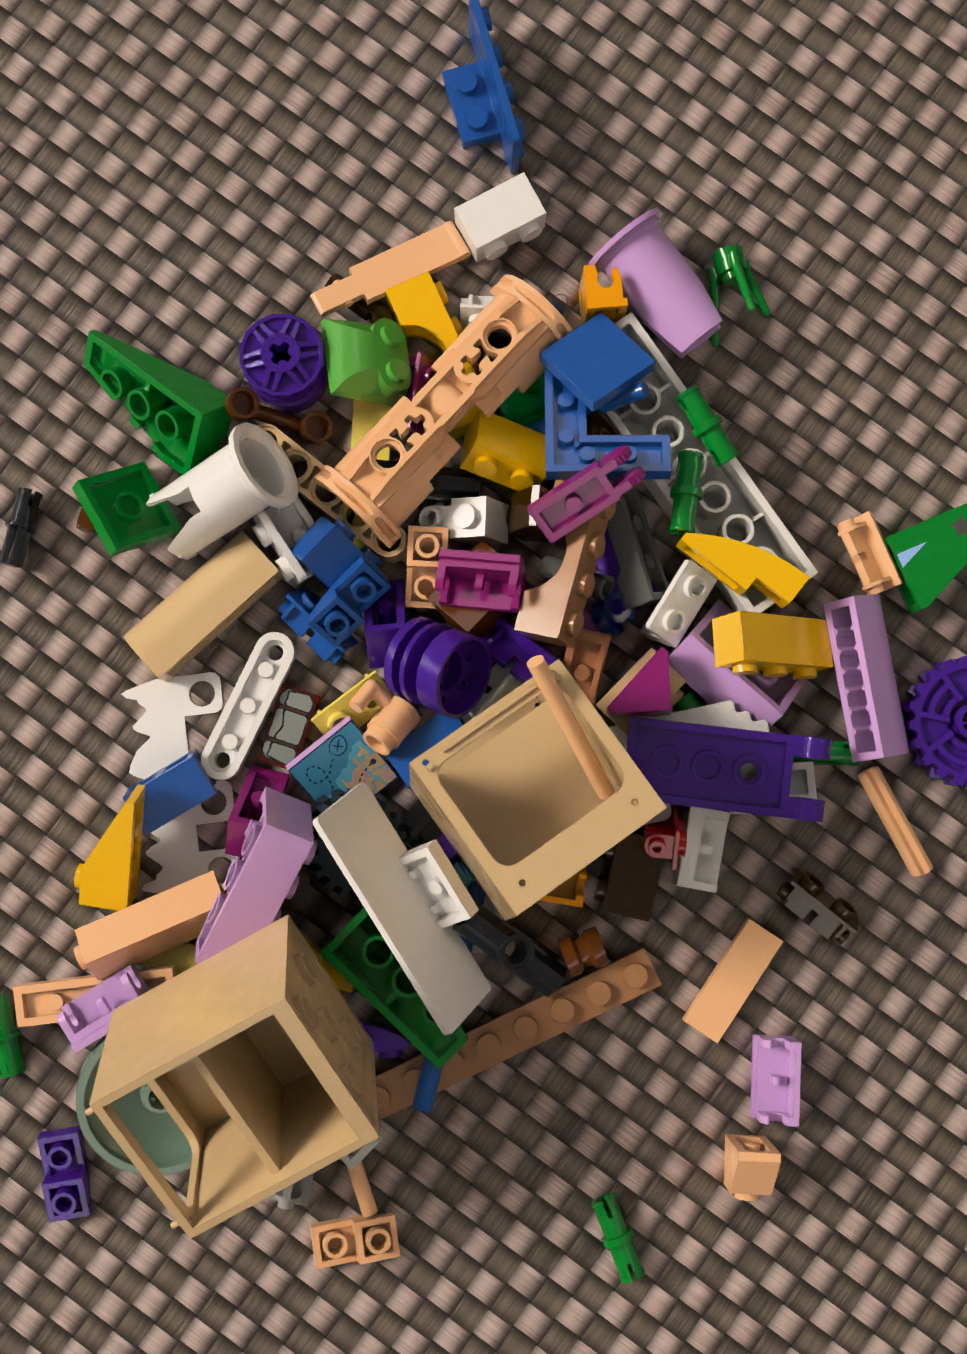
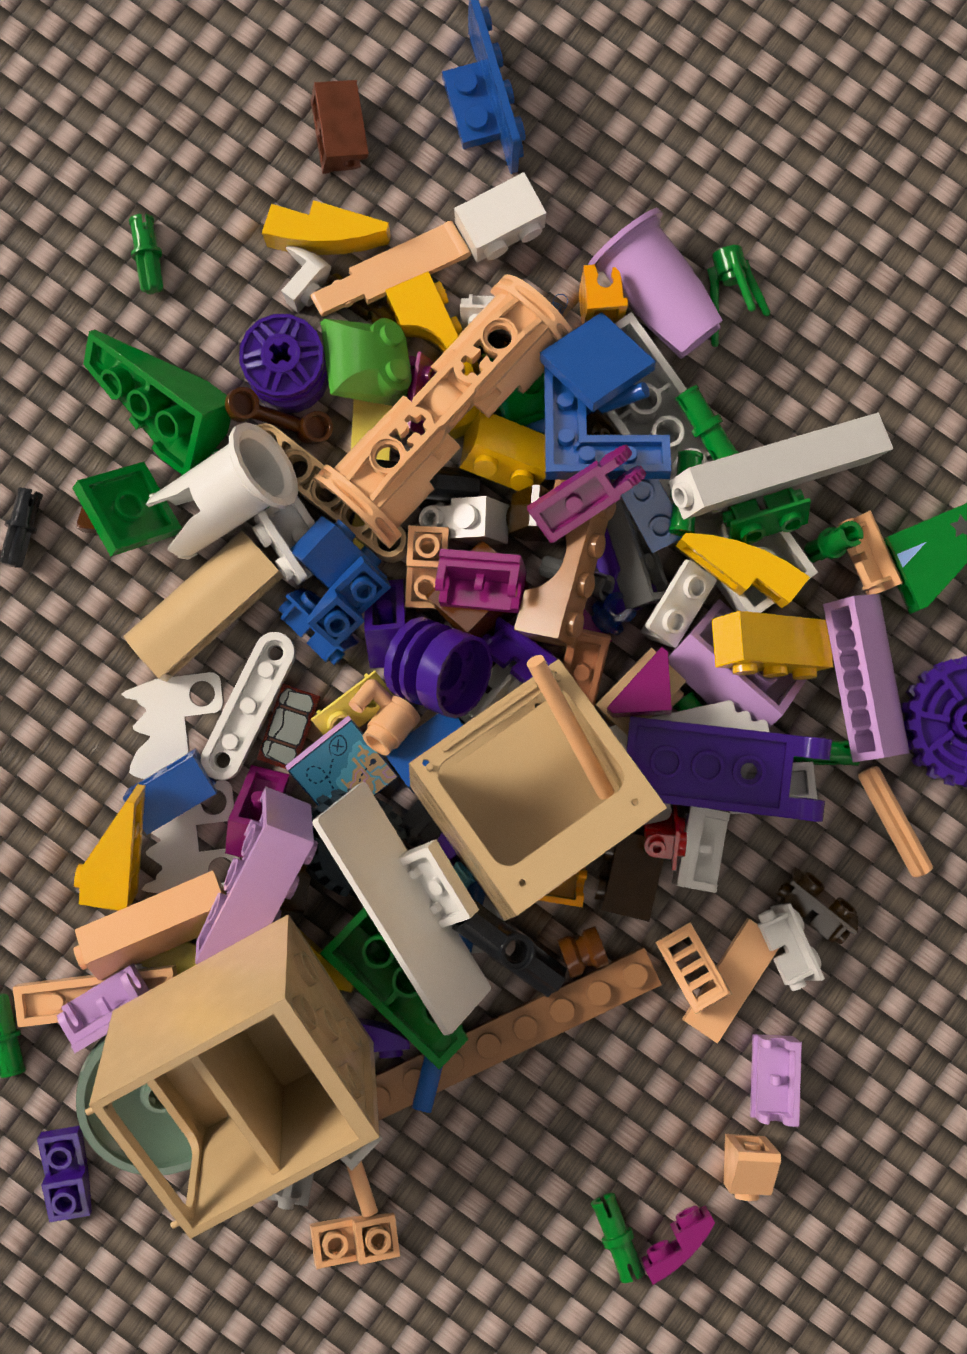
(146, 253): none -> green axle
(307, 280): none -> white plate
(324, 231): none -> yellow slope
(339, 125): none -> copper hinge
(651, 512): none -> blue hinge
(690, 1230): none -> magenta slope
(709, 998): none -> light nougat slope
(779, 465): none -> white brick
(783, 512): none -> green hinge
(800, 961): none -> white hinge
(834, 541): none -> green axle

